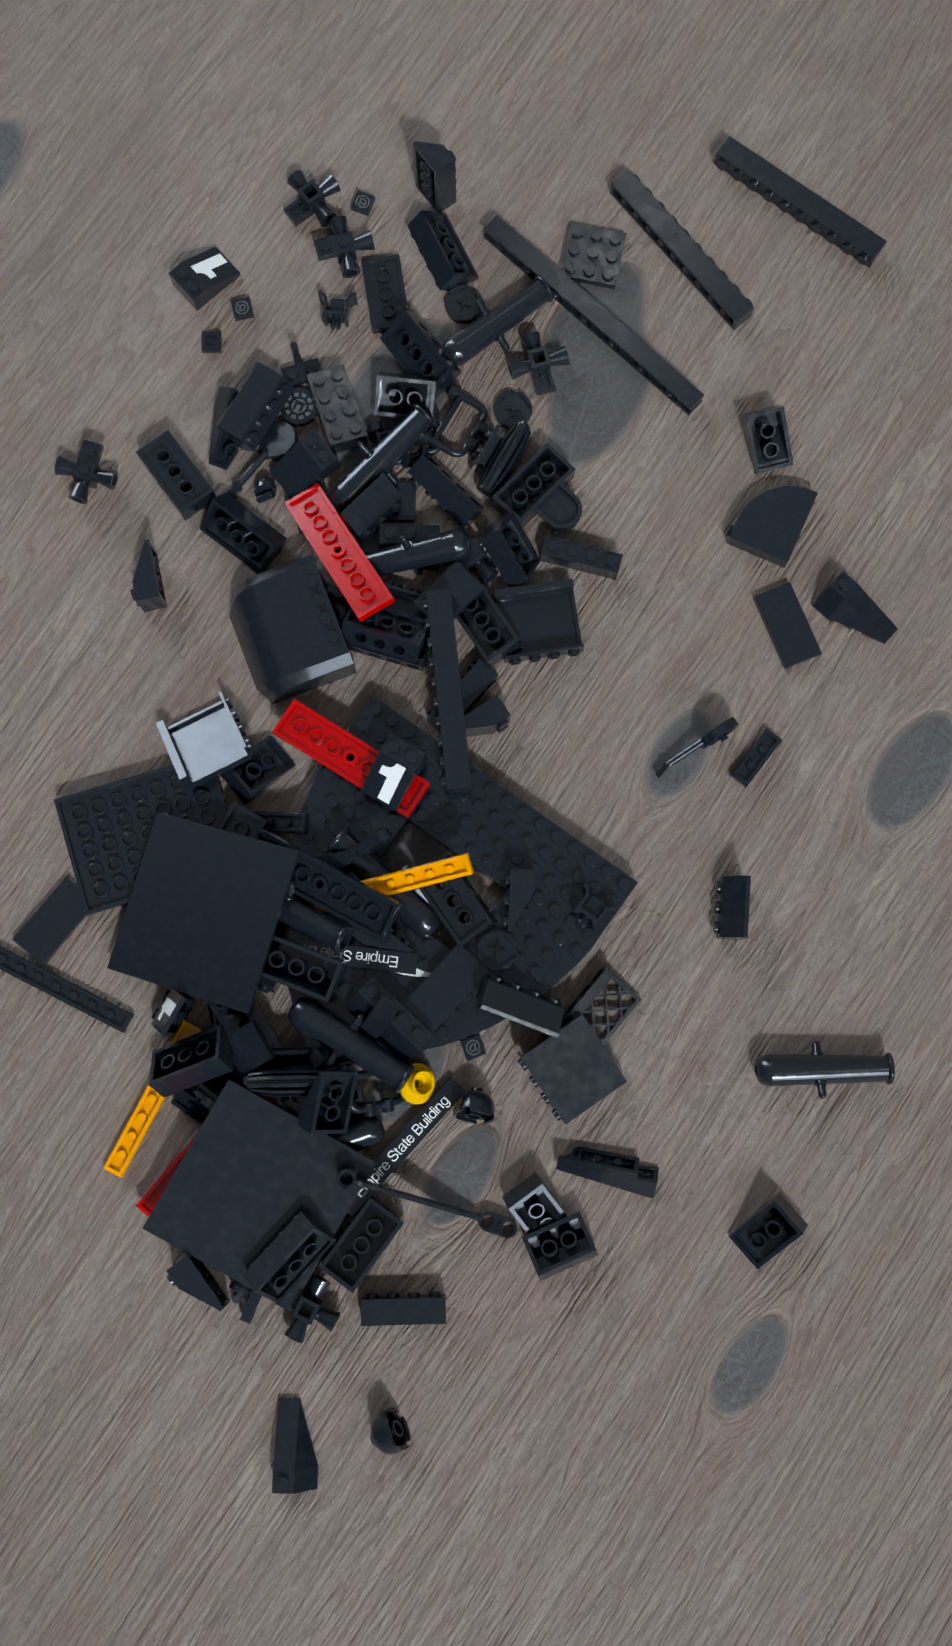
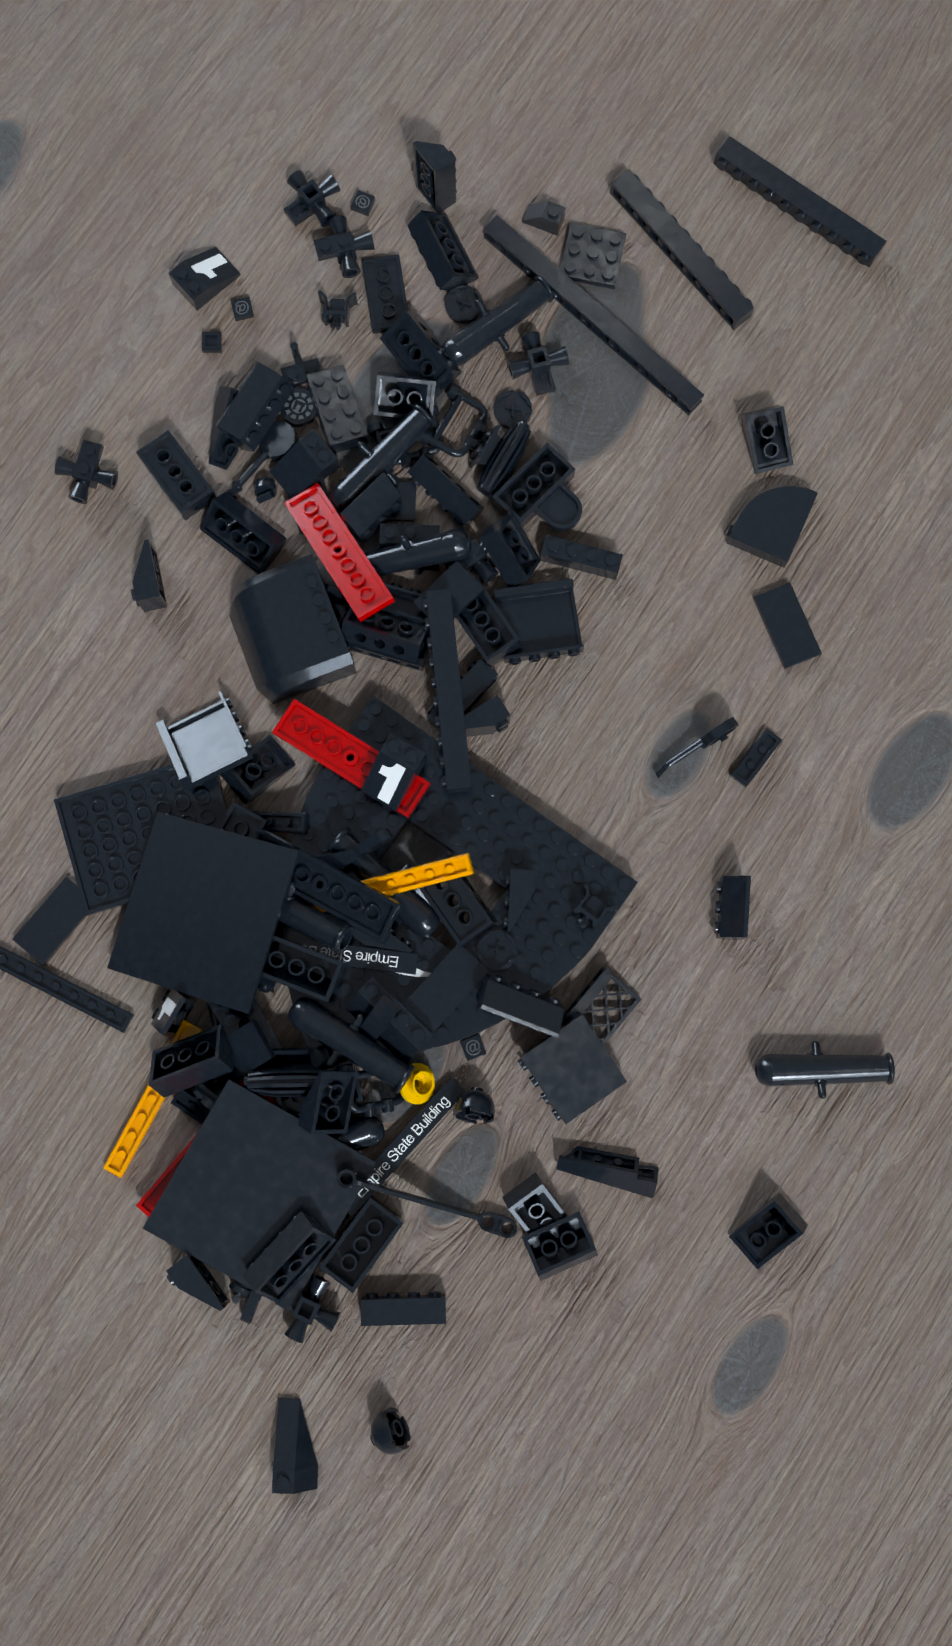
(545, 216): none -> black slope
(851, 606): black wedge -> none

